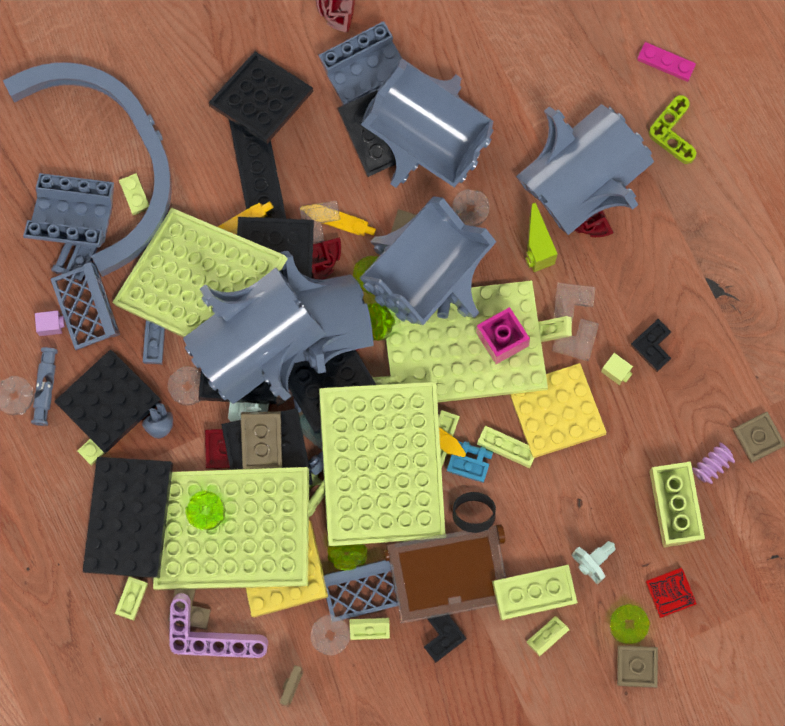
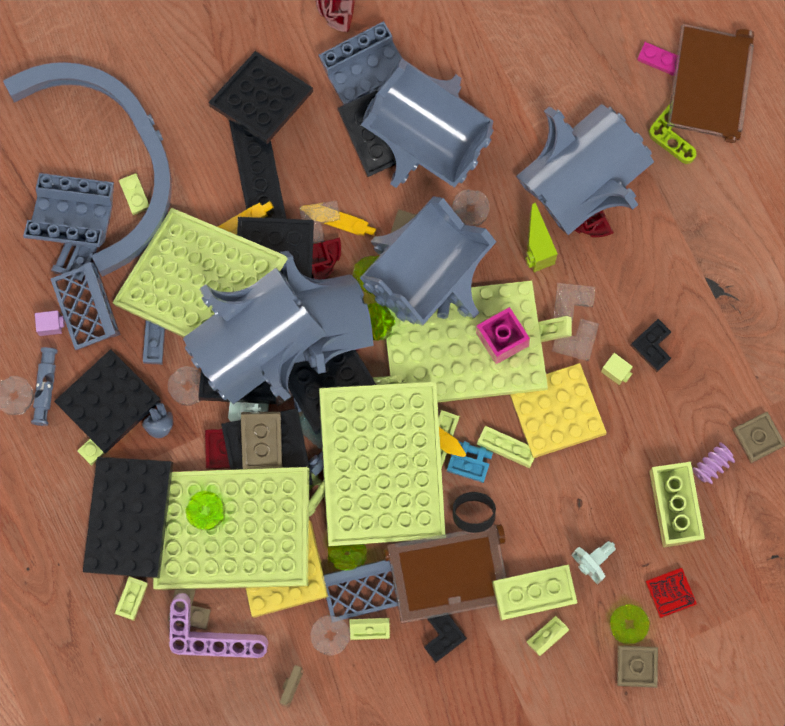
(711, 81): none -> reddish brown door

